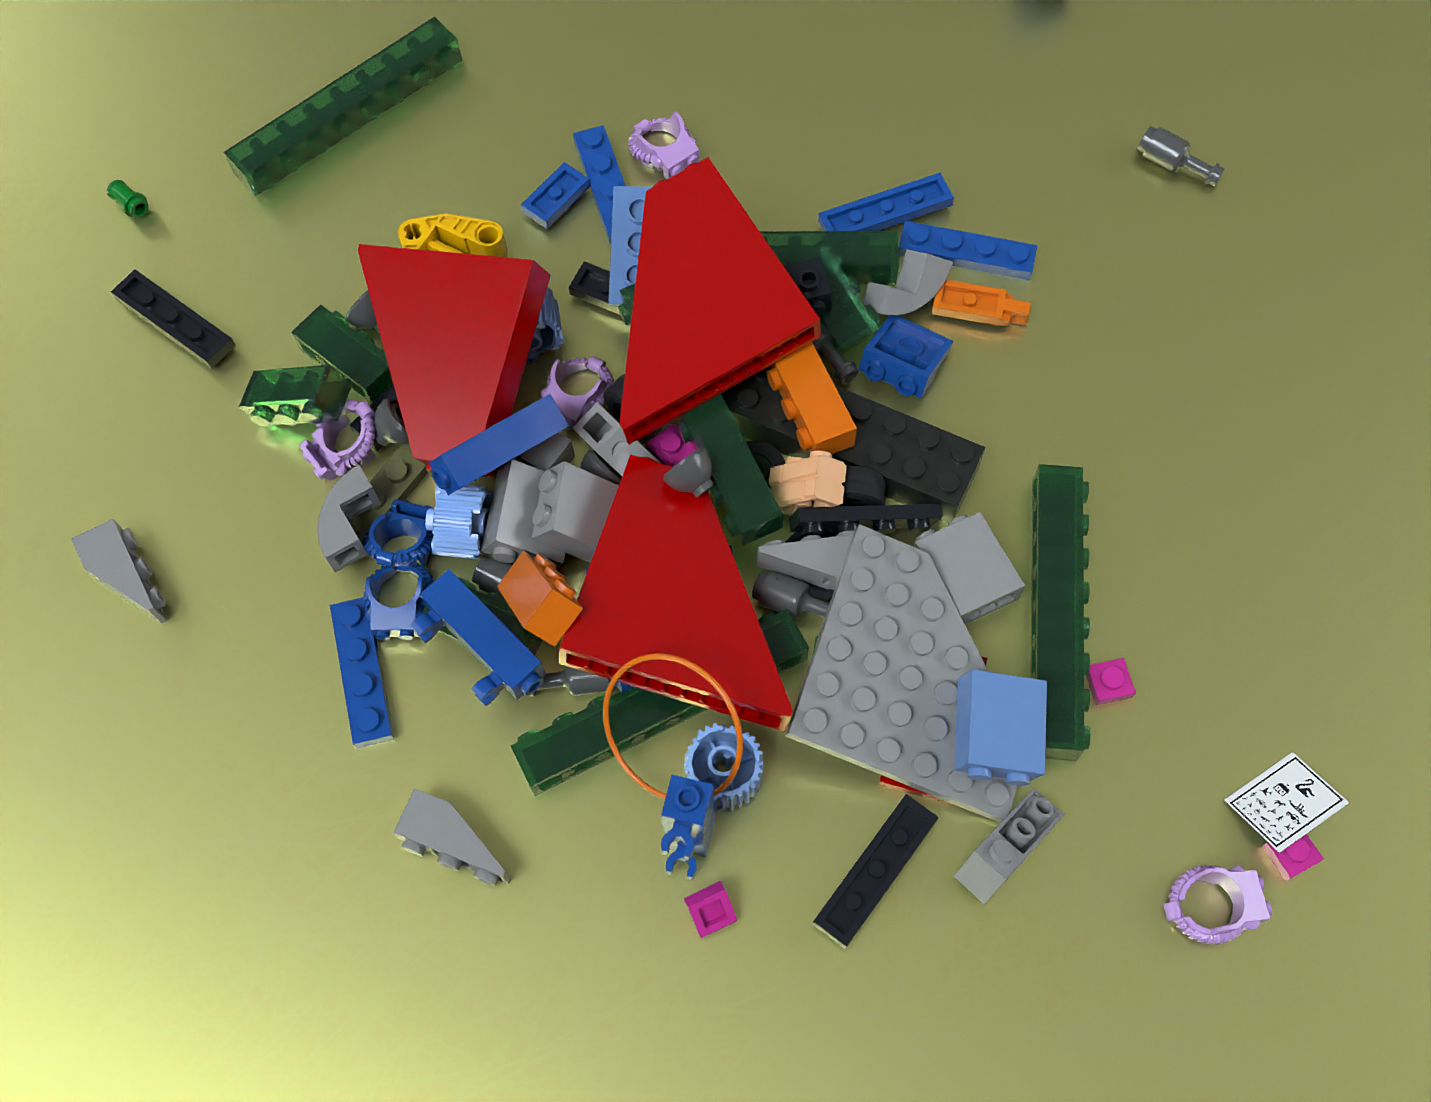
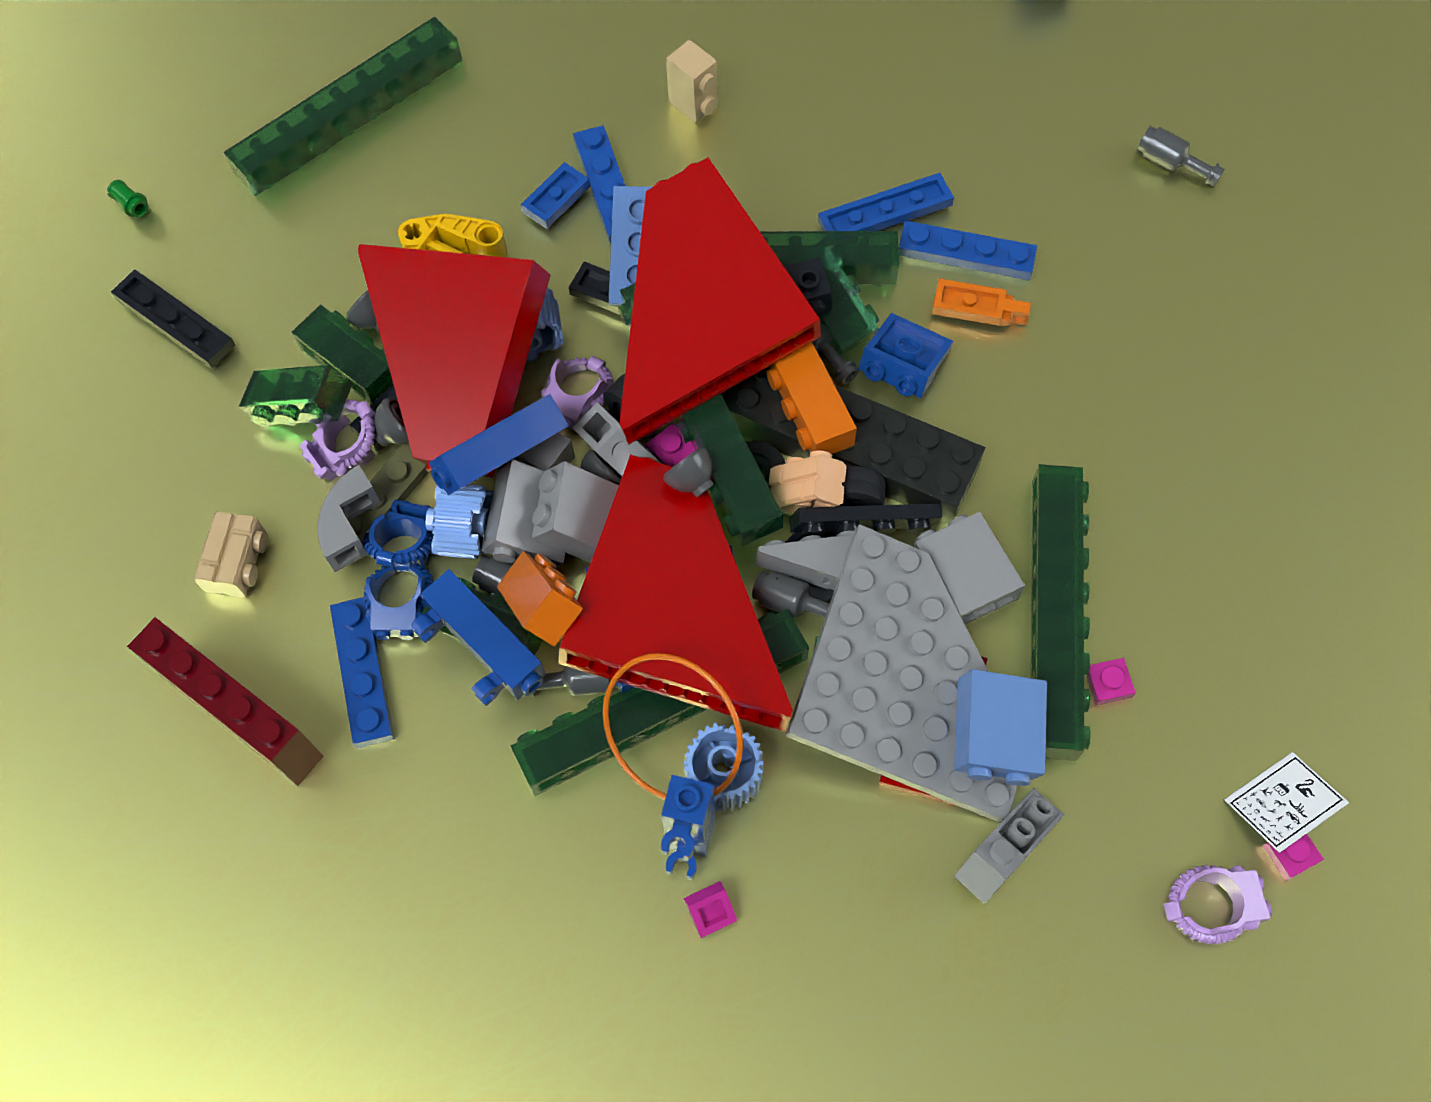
(111, 559): light grey slope -> none
(226, 701): none -> dark red brick
(231, 554): none -> tan brick
(439, 829): light grey slope -> none
(670, 158): lavender piece -> none
(692, 81): none -> tan brick
(875, 871): black plate -> none
(916, 285): light grey brick -> none

